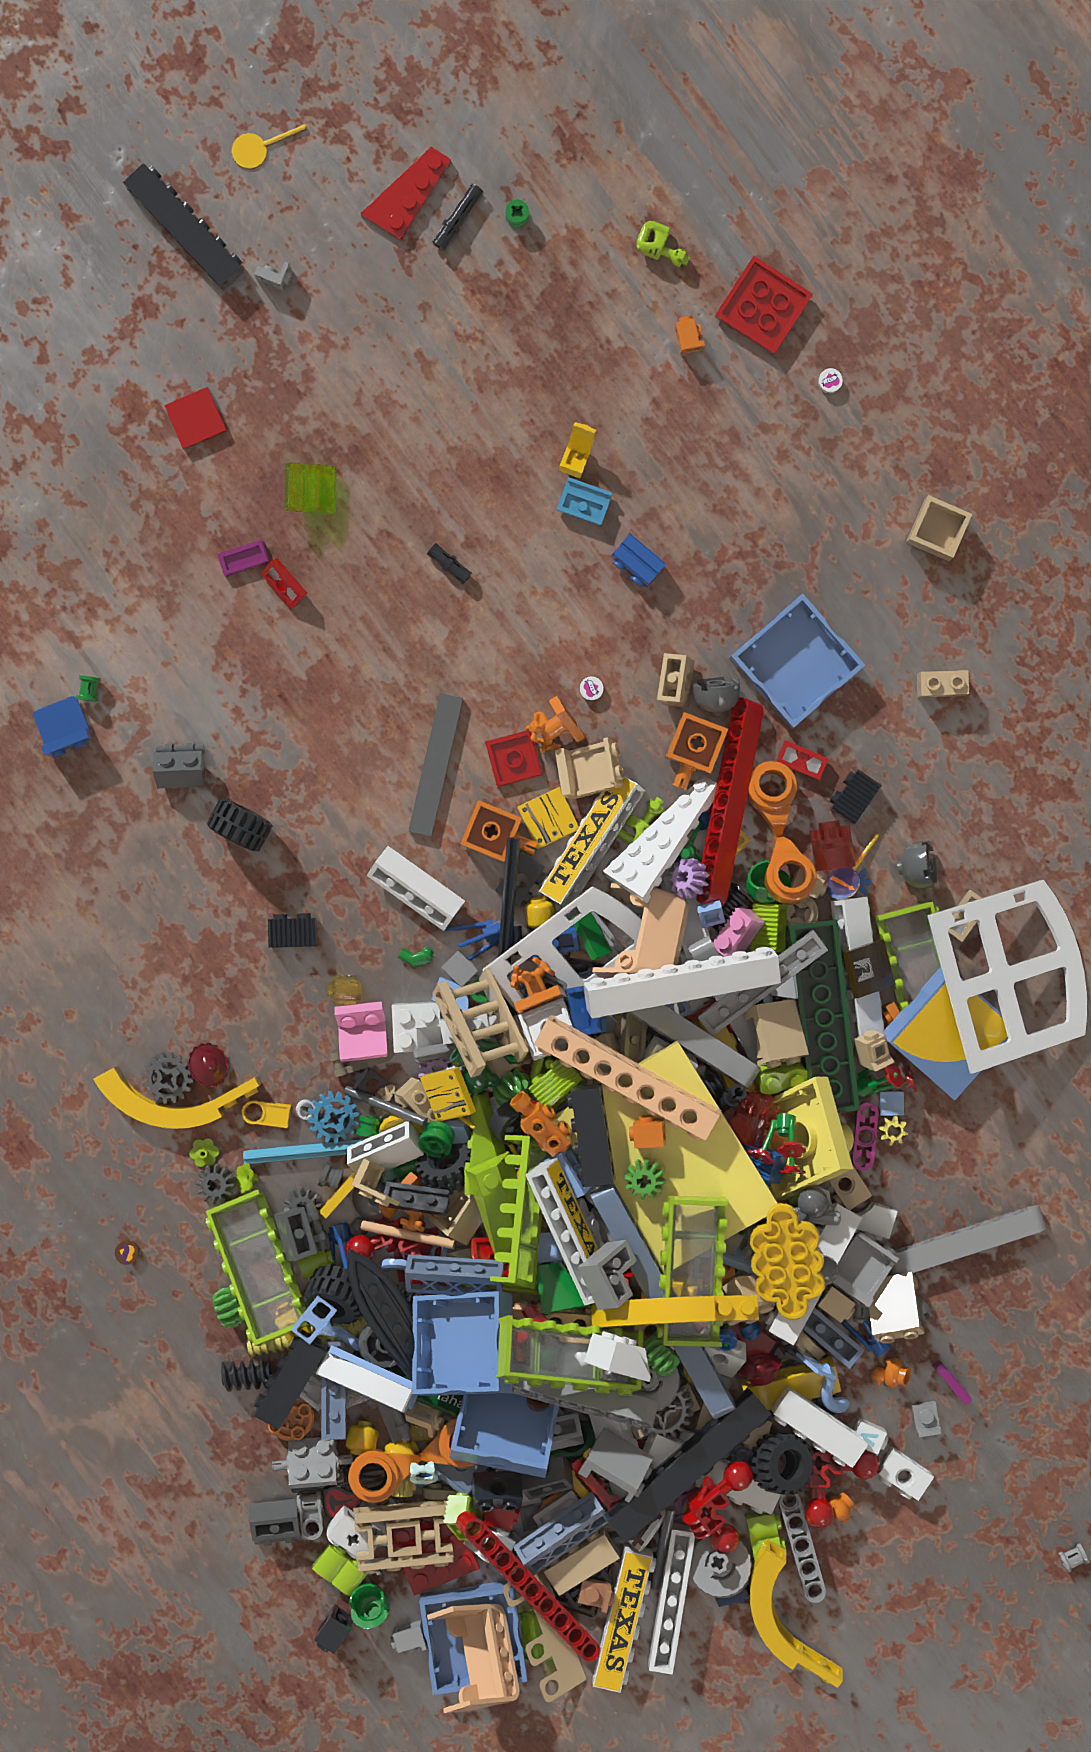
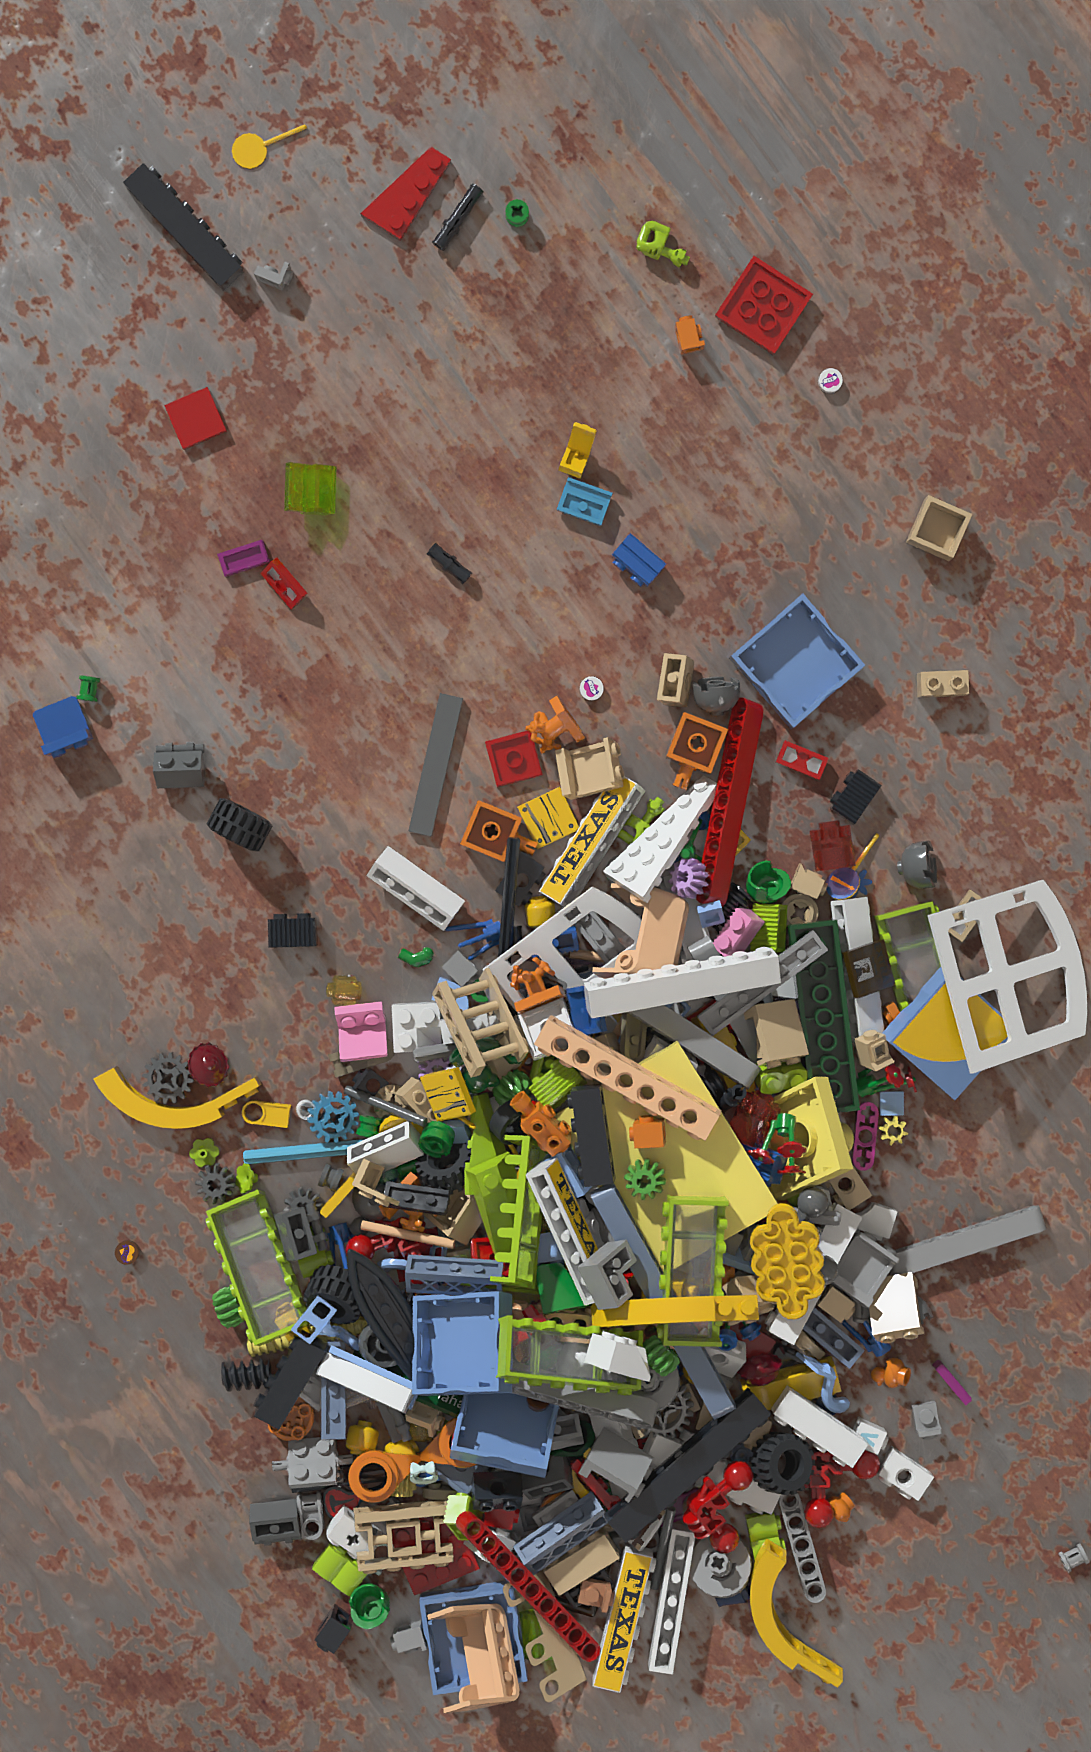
(591, 937): green tile -> none
(776, 812): orange piece -> none

